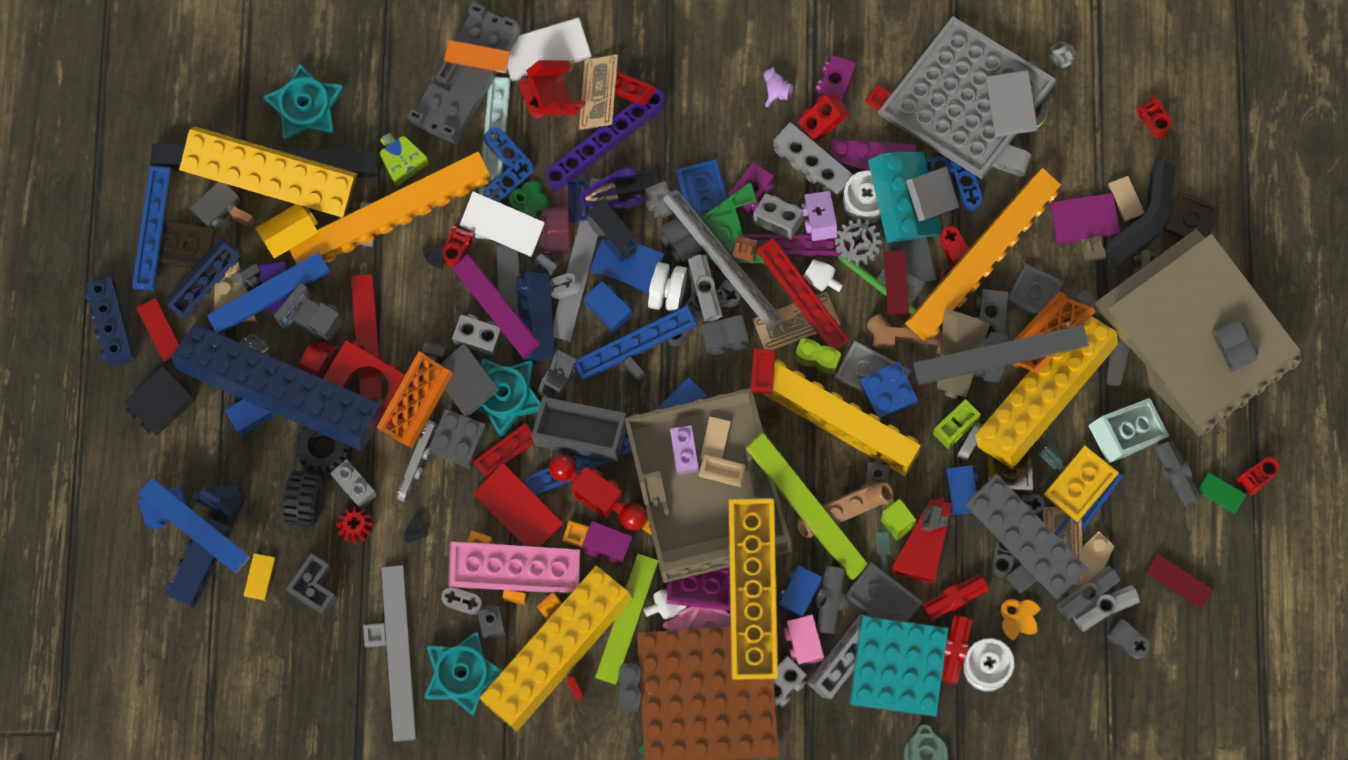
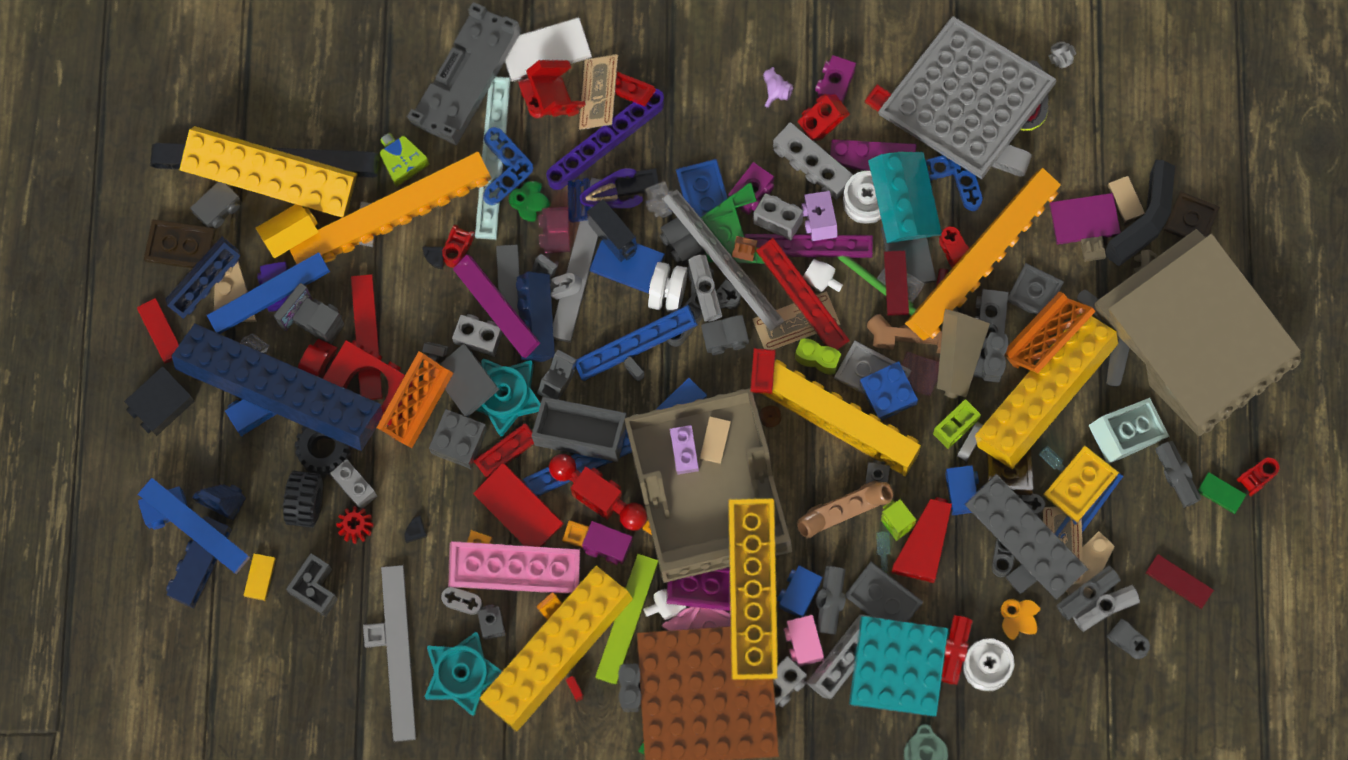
(110, 322): dark blue brick -> none
(152, 228): blue tile -> none
(242, 217): nougat tile -> none
(246, 275): dark grey tile -> none
(300, 91): teal plate -> none
(414, 468): light grey plate -> none
(477, 56): orange tile -> none
(502, 224): white sticker -> none
(514, 596): light orange tile -> none
(608, 306): blue brick -> none
(722, 470): tan tile -> none
(806, 505): lime tile -> none
(850, 239): light grey gear -> none
(932, 194): light grey tile -> none
(932, 519): dark grey tile -> none
(955, 597): red piece -> none
(1000, 354): dark grey tile -> none
(1011, 103): light grey tile -> none
(1152, 114): red piece -> none
(1235, 346): dark grey brick -> none

